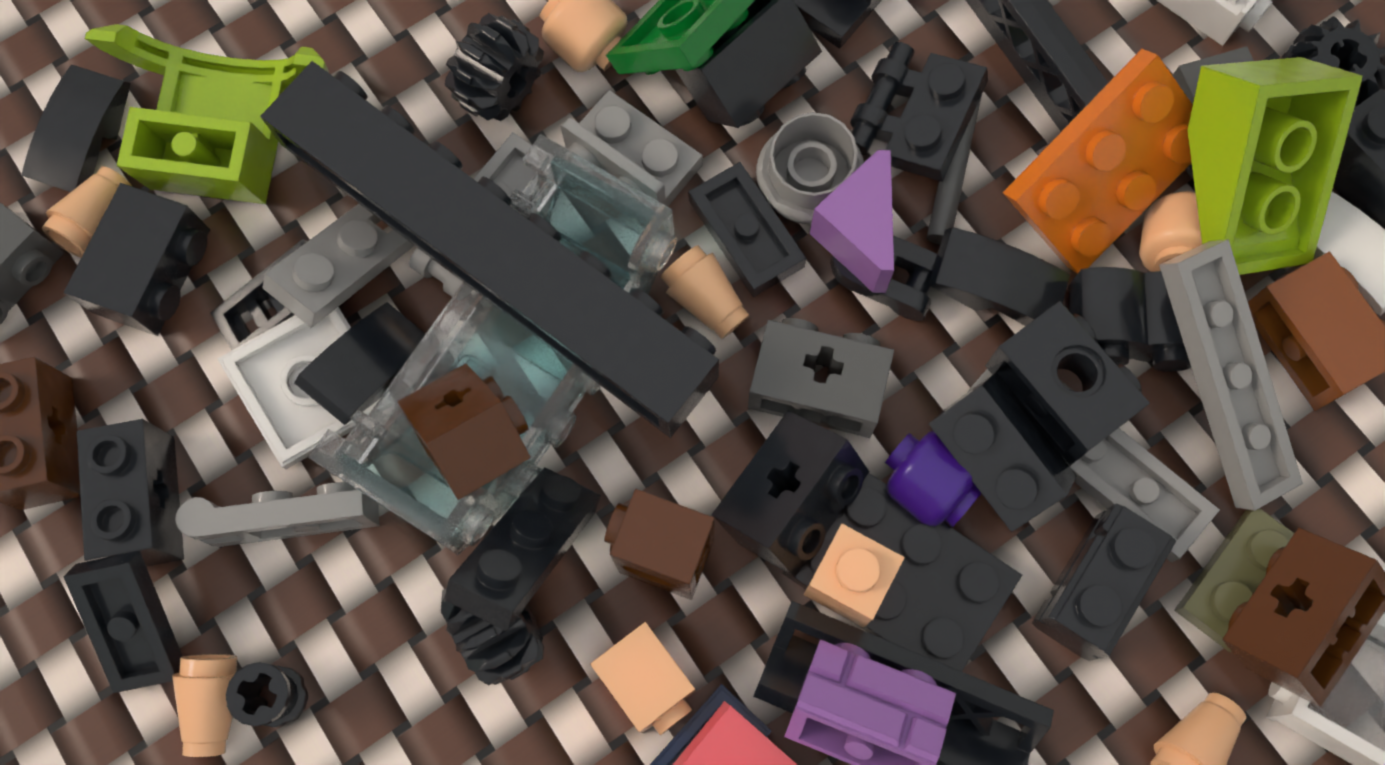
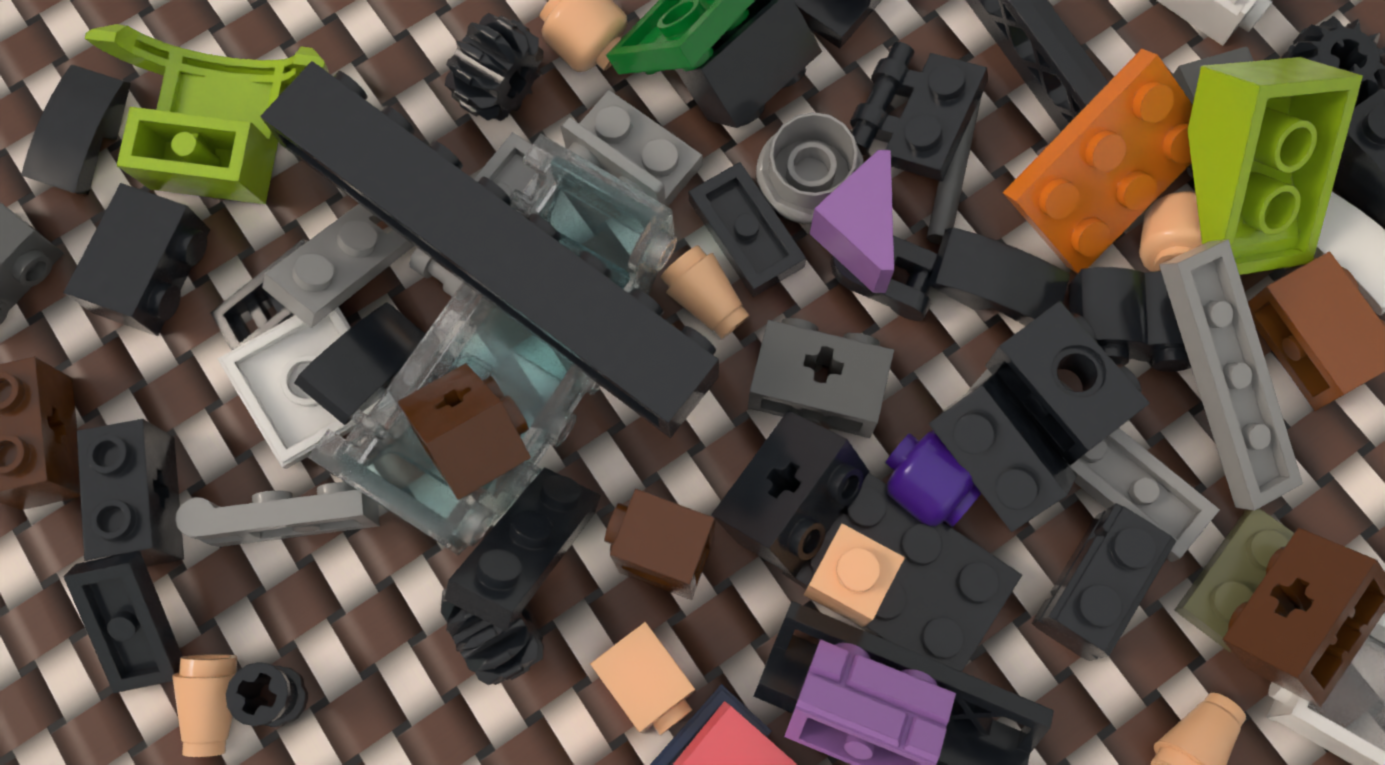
(79, 213): light nougat cone -> none

